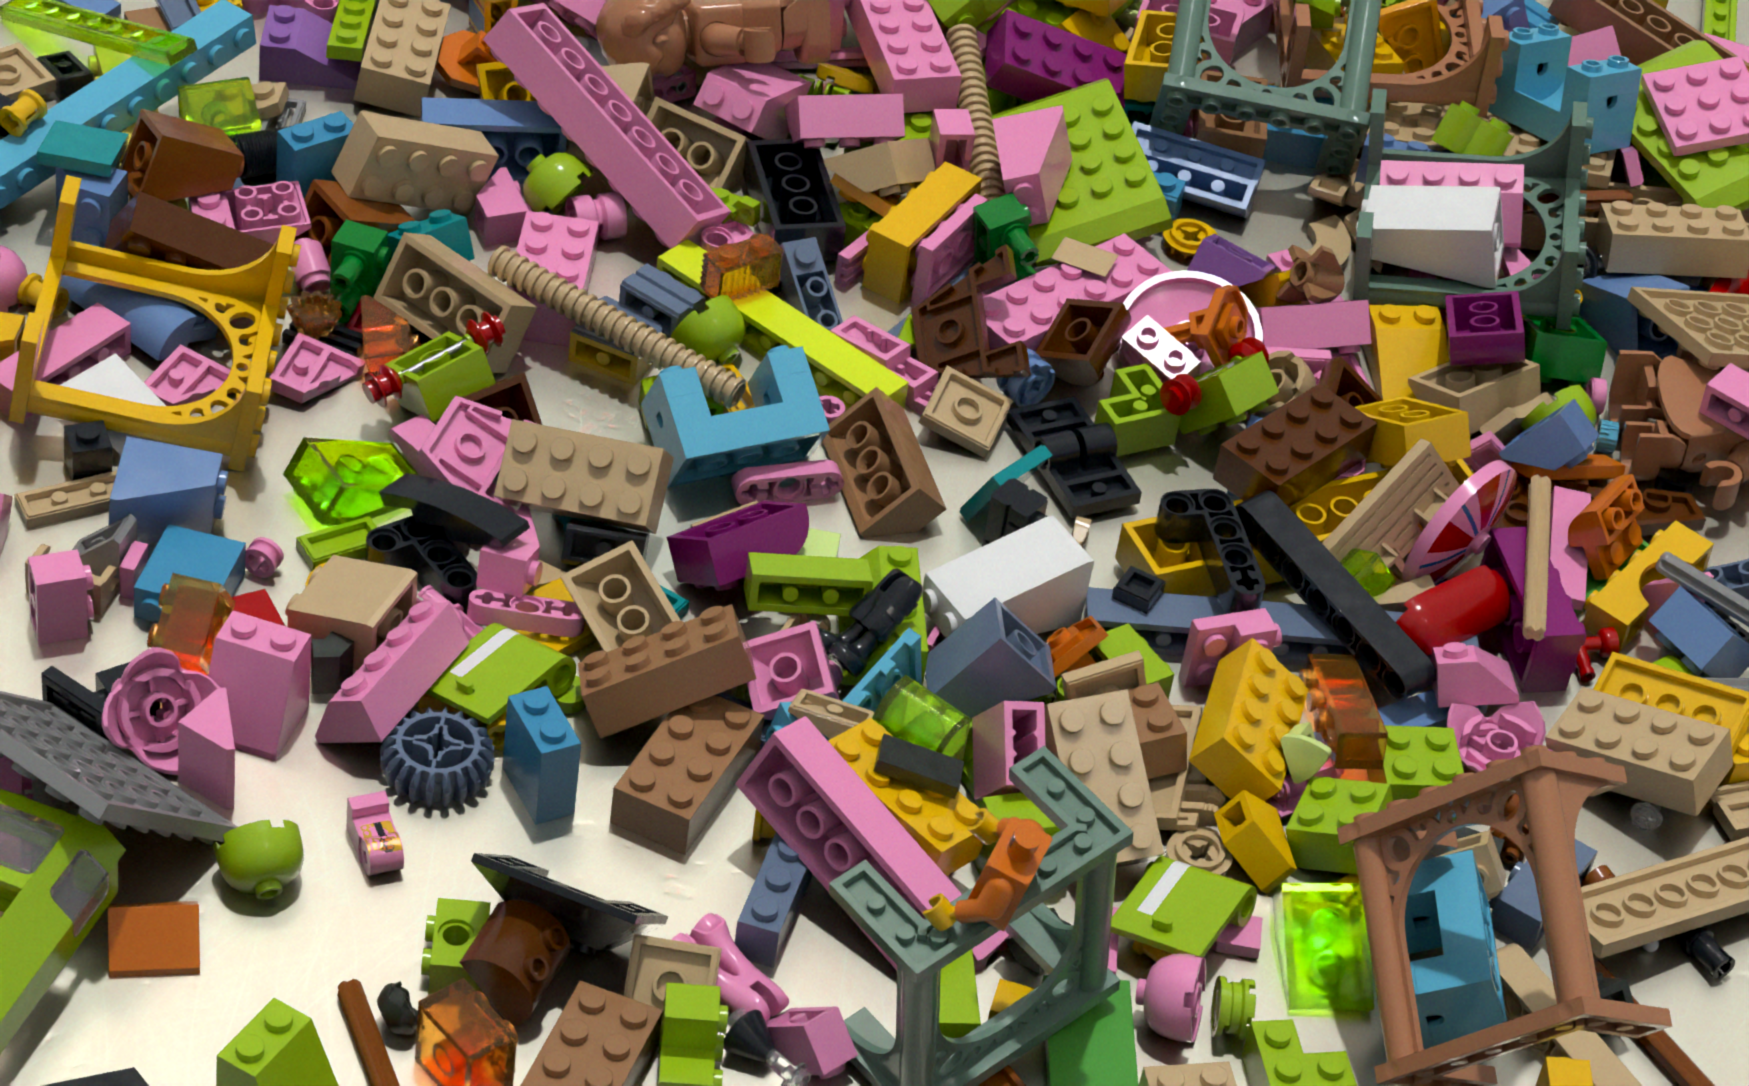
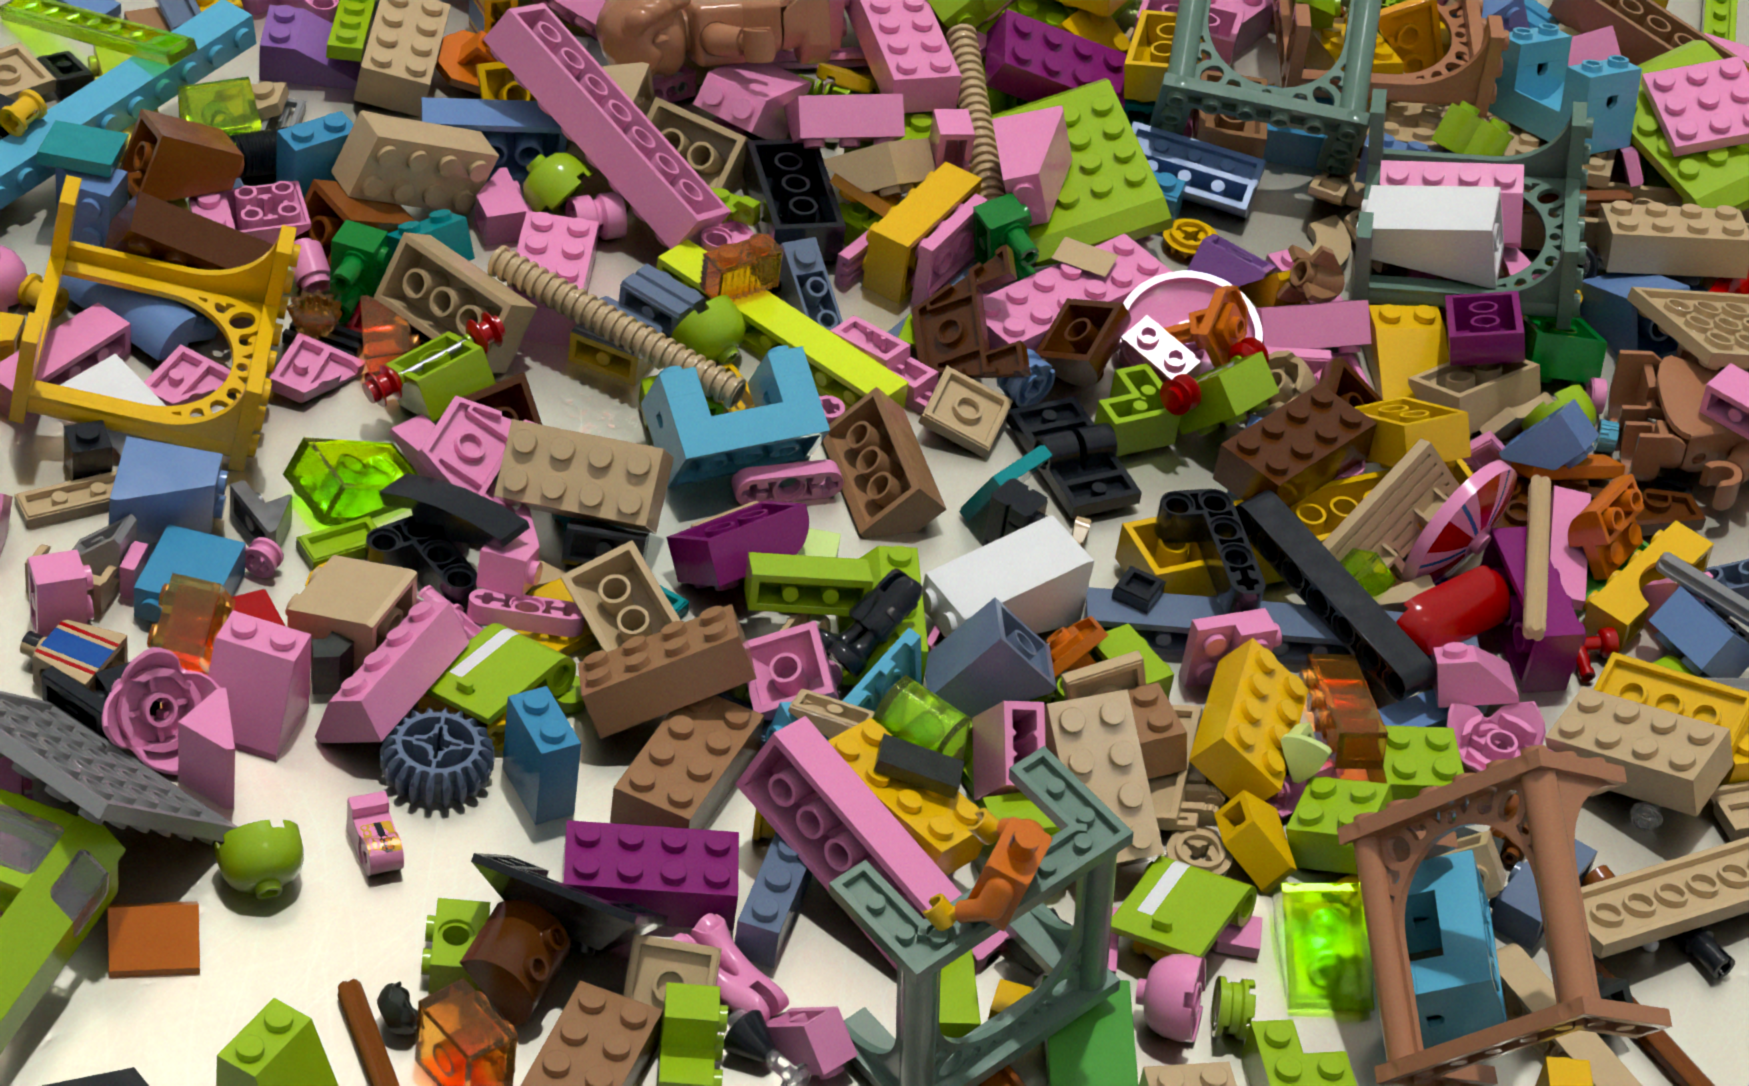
(76, 651): none -> torso
(260, 518): none -> flat silver slope
(656, 867): none -> magenta brick

